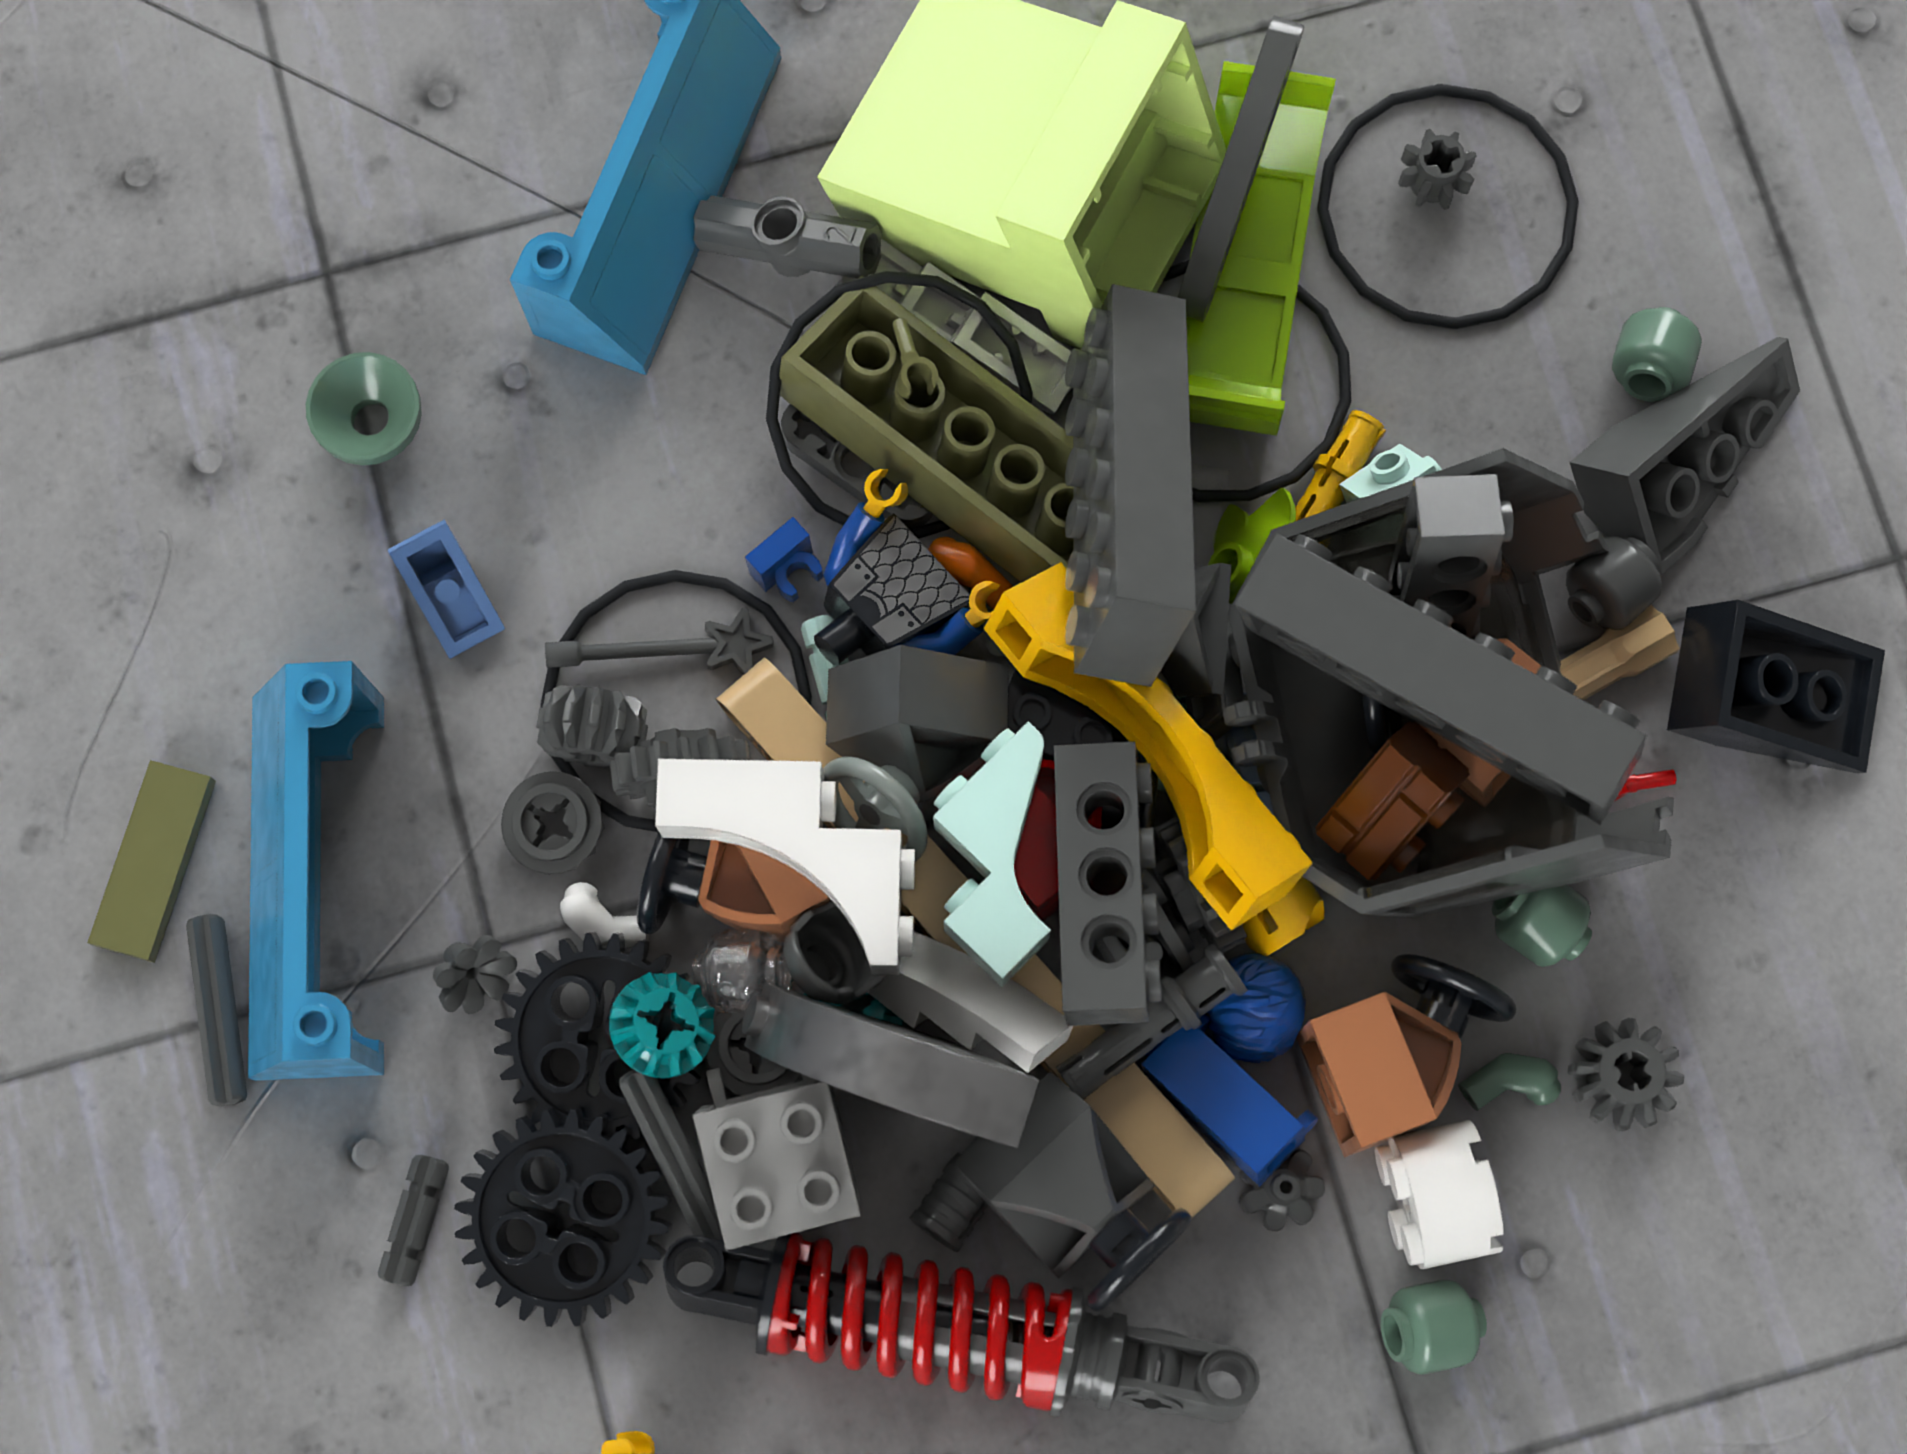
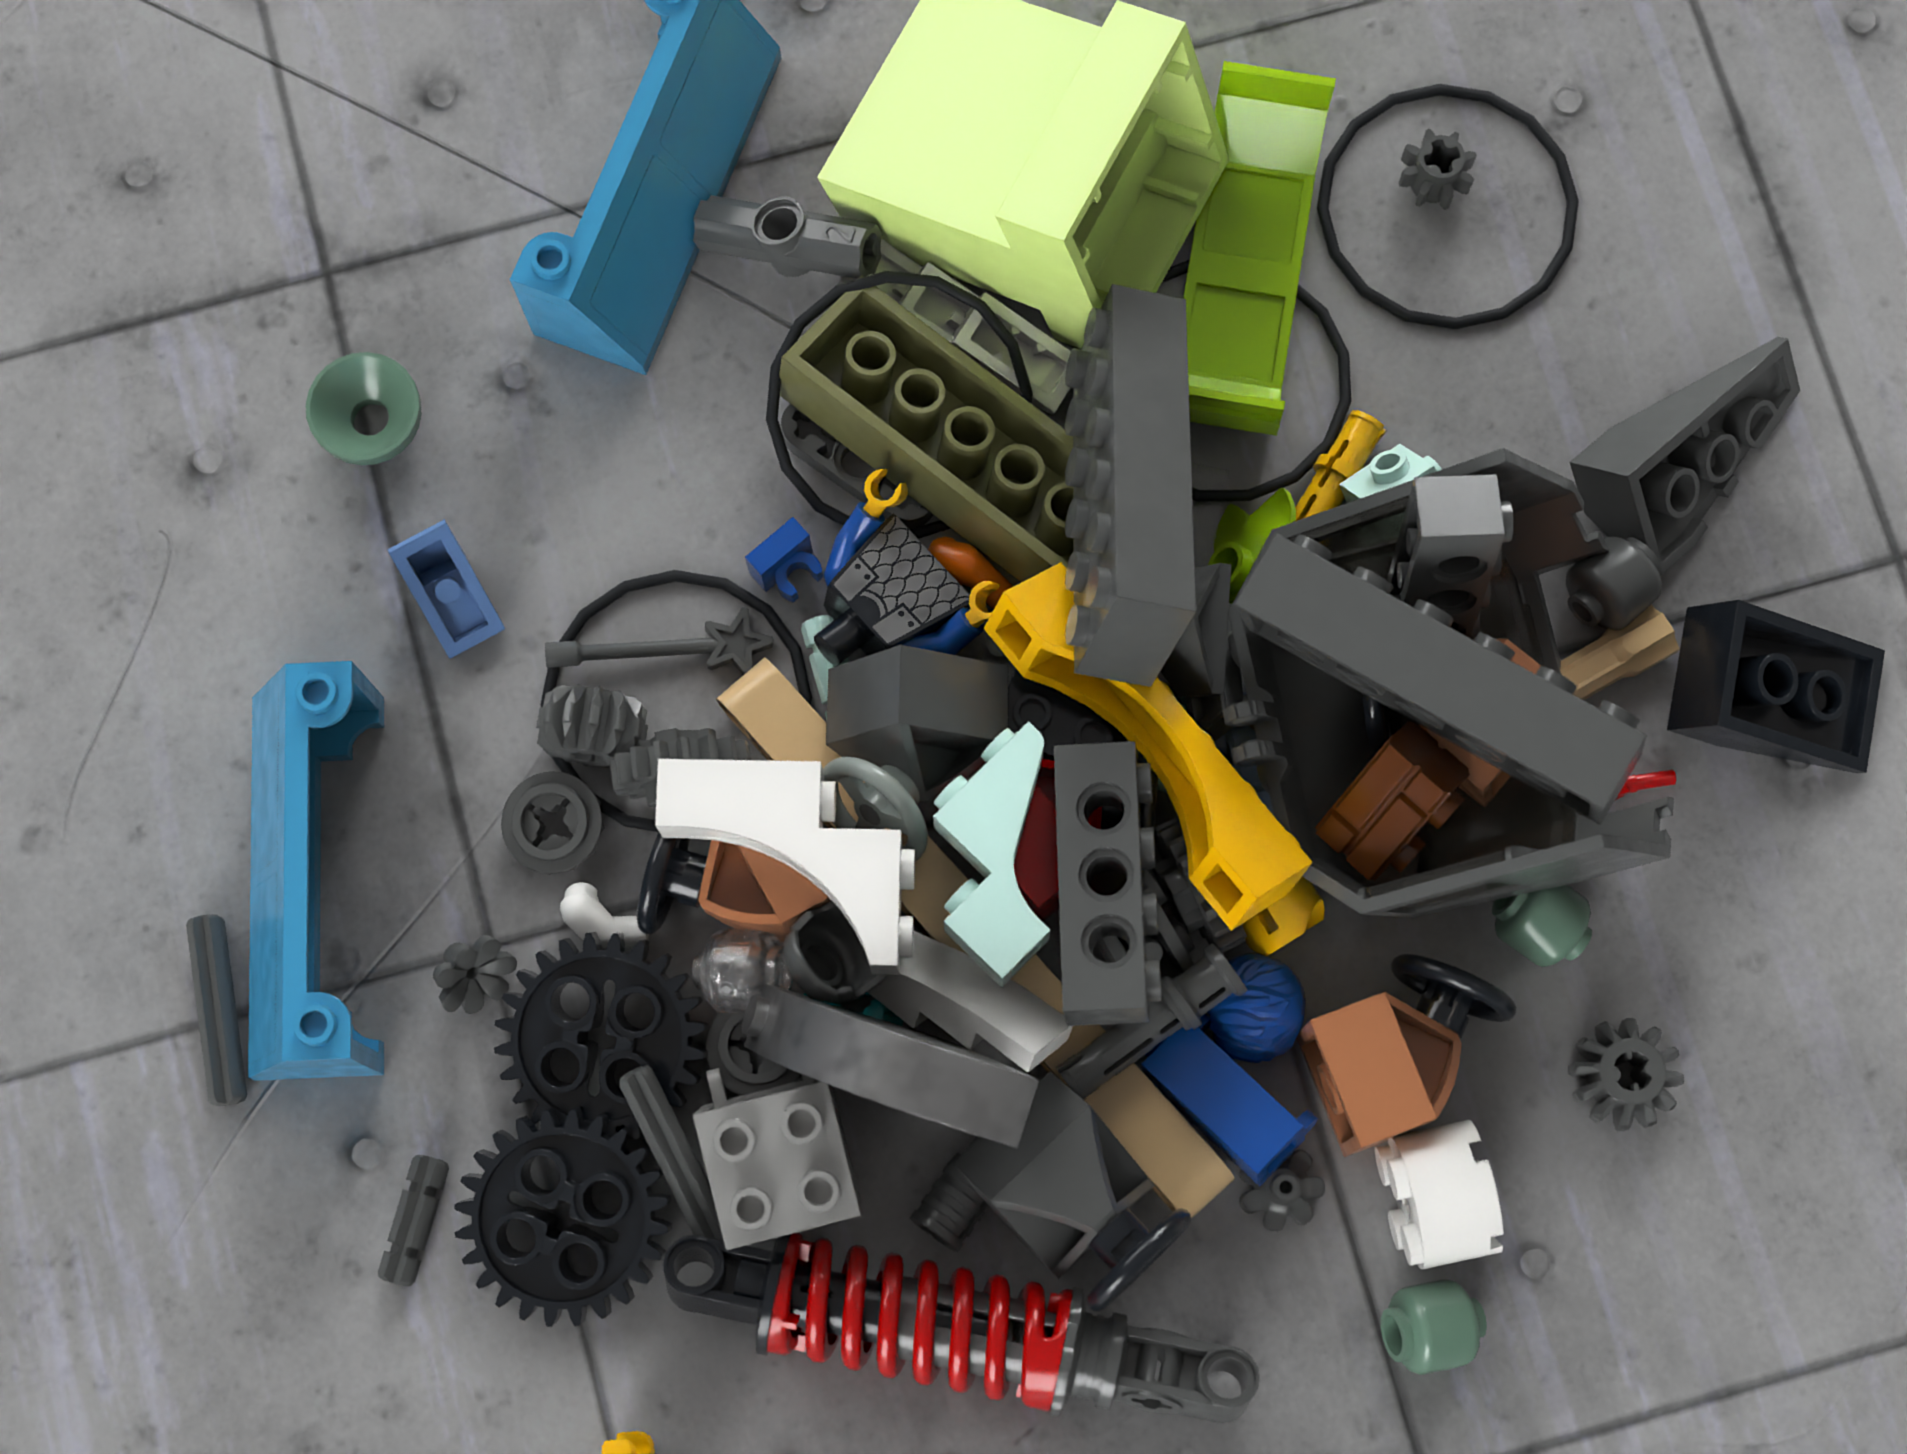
(152, 861): olive tile -> none
(636, 1038): teal gear -> none
(911, 361): olive hand -> none
(1239, 165): dark grey beam -> none
(1515, 1073): sand green arm -> none
(1656, 353): sand green head -> none

